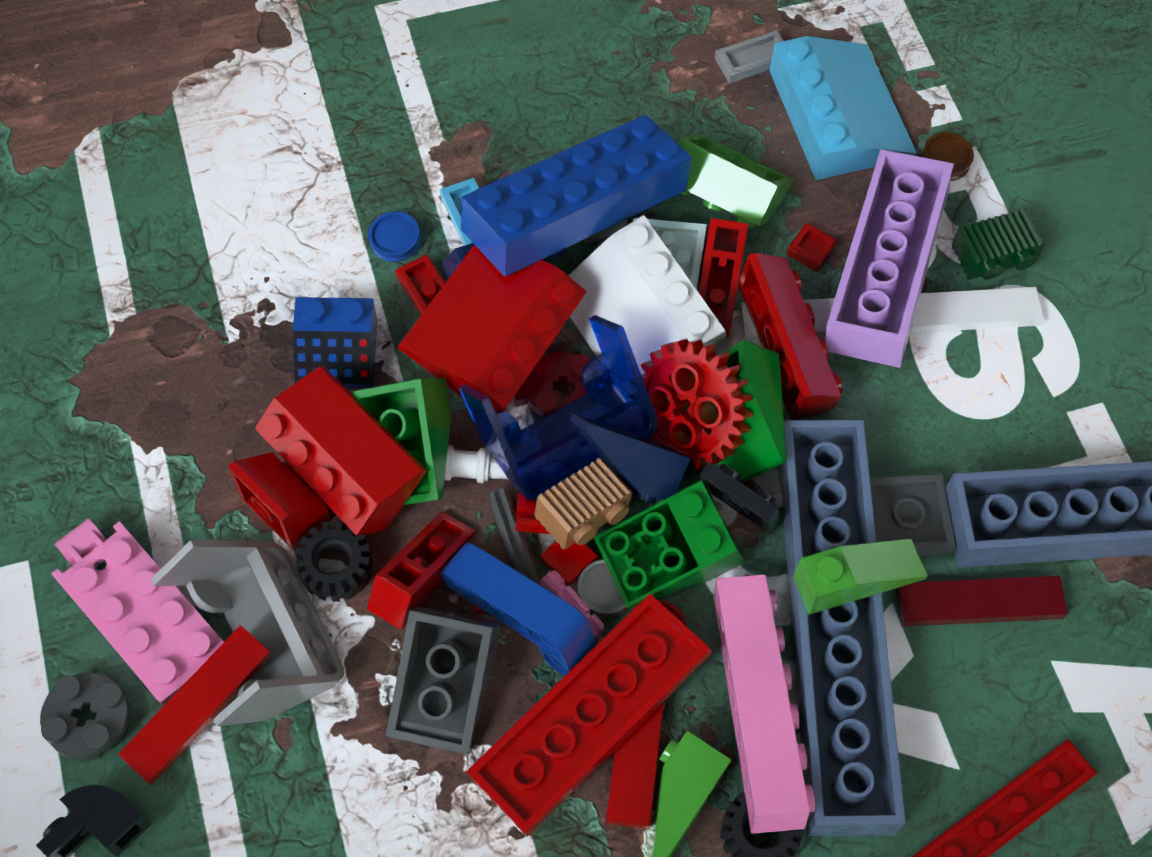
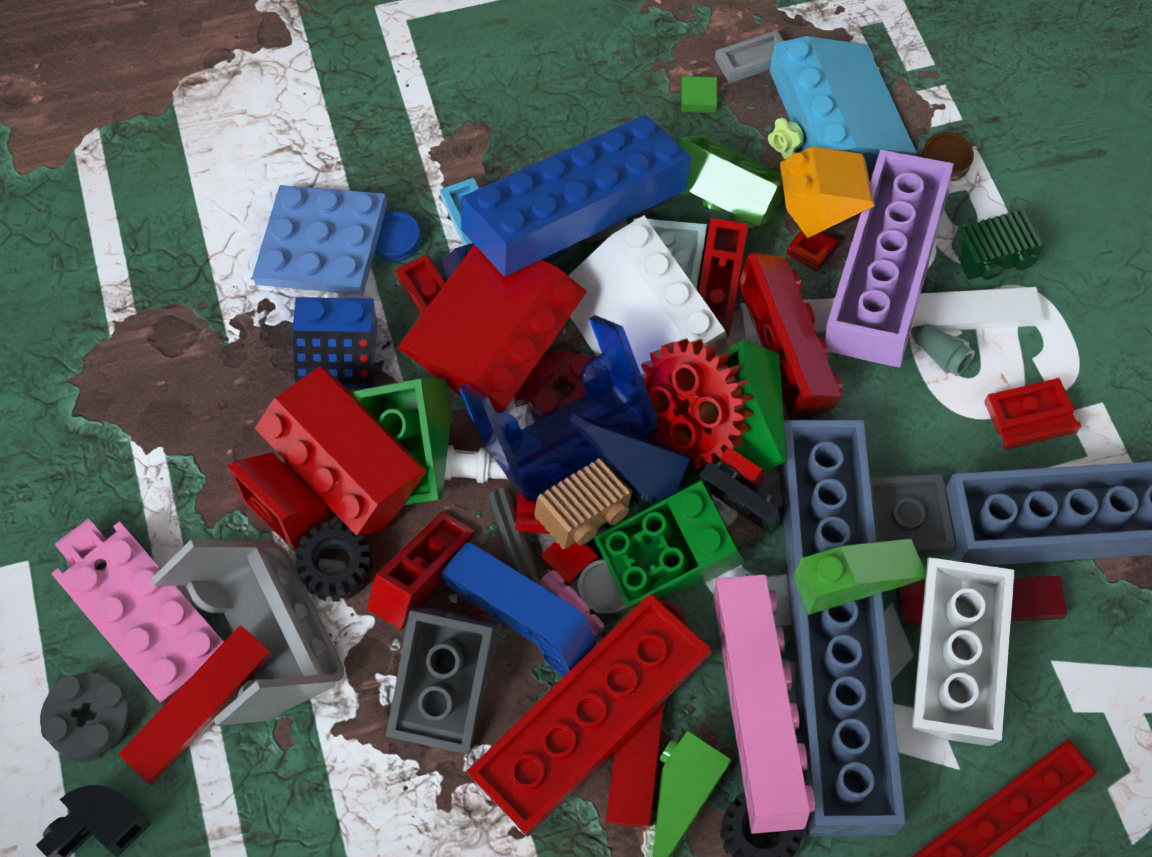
(320, 239): none -> medium blue plate
(698, 94): none -> bright green tile
(751, 473): none -> red tile
(786, 137): none -> yellowish green plate
(825, 187): none -> light orange slope
(946, 350): none -> sand green cone
(963, 652): none -> white slope
(1032, 413): none -> red plate

